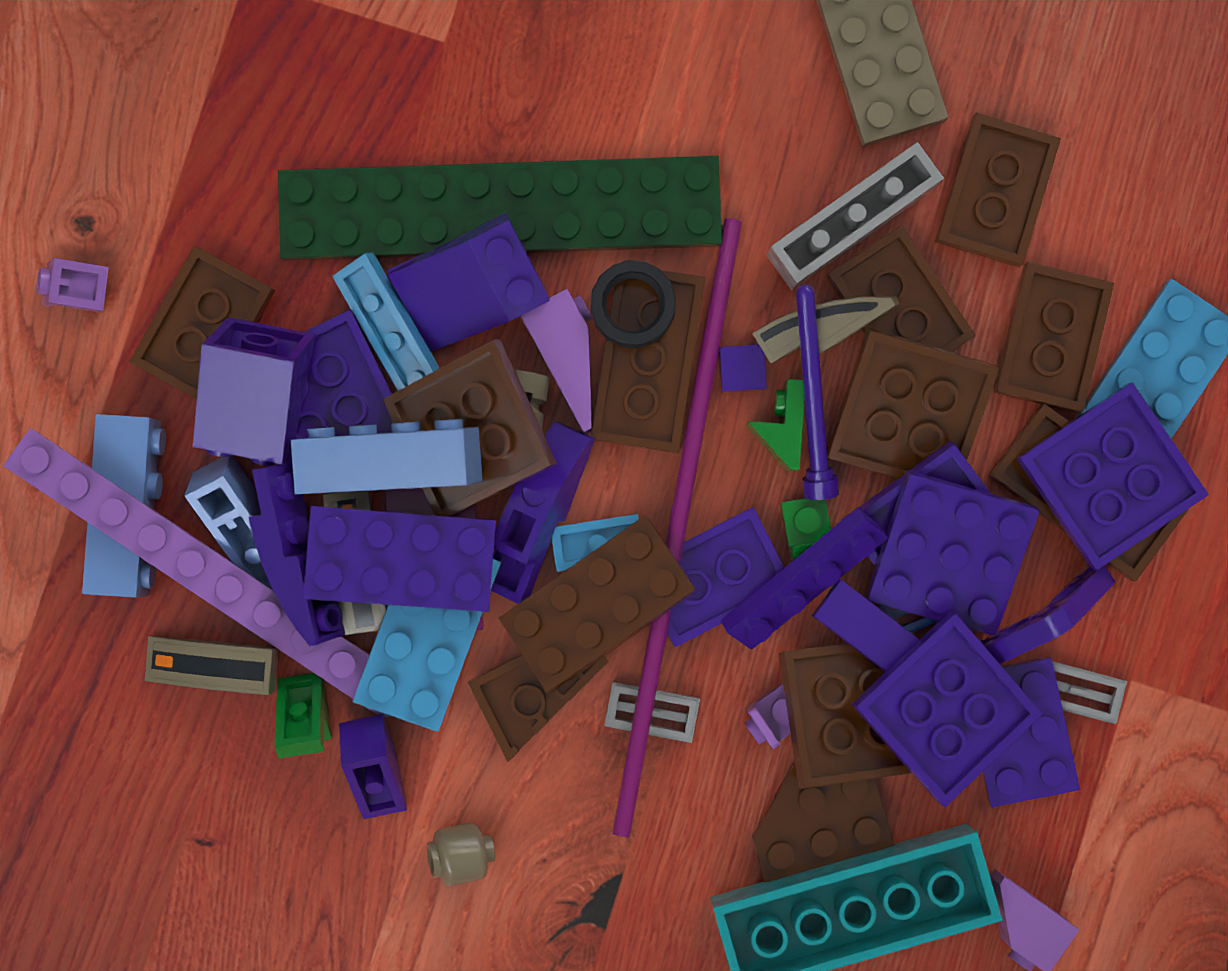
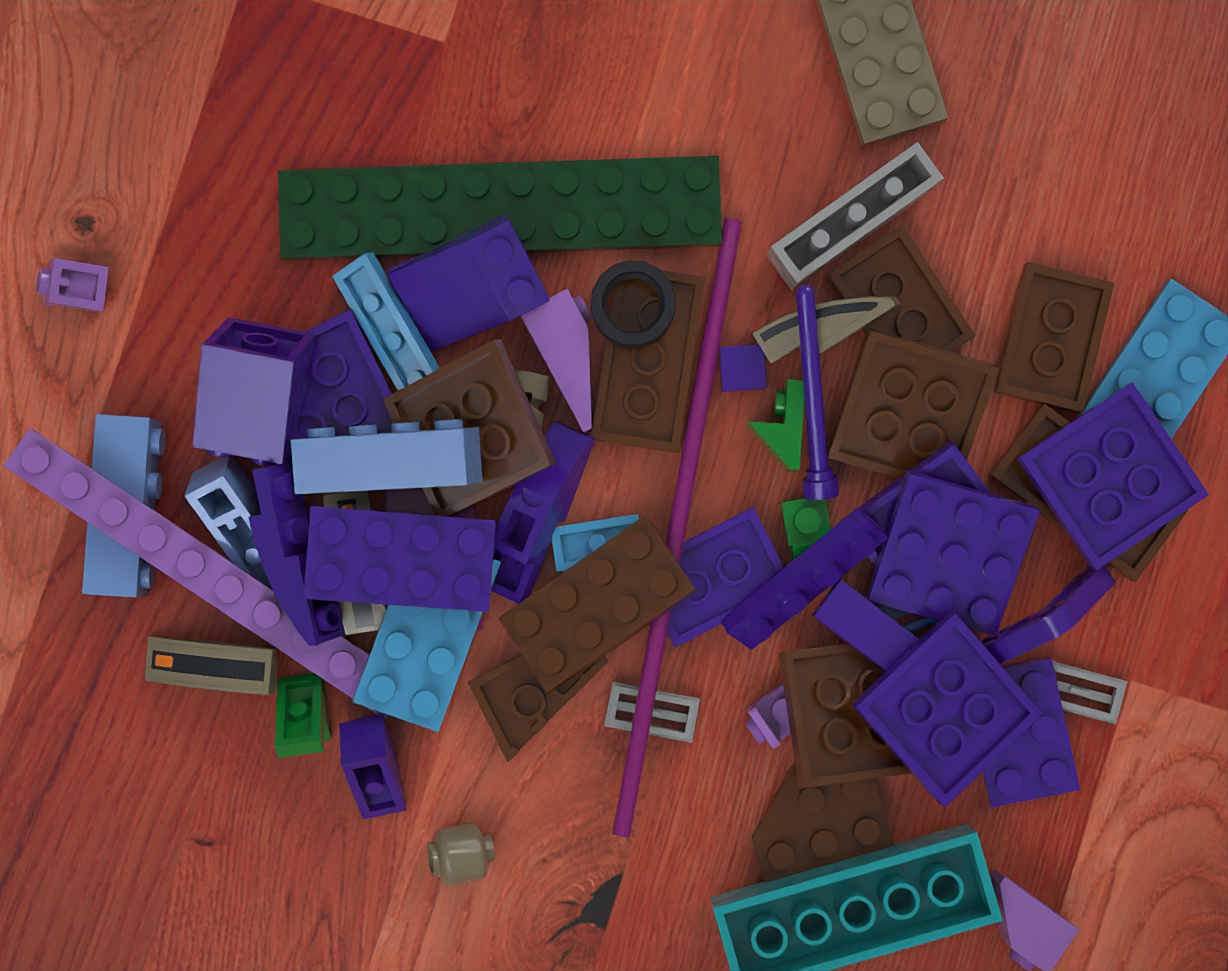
(193, 309): reddish brown plate -> none
(997, 190): reddish brown plate -> none

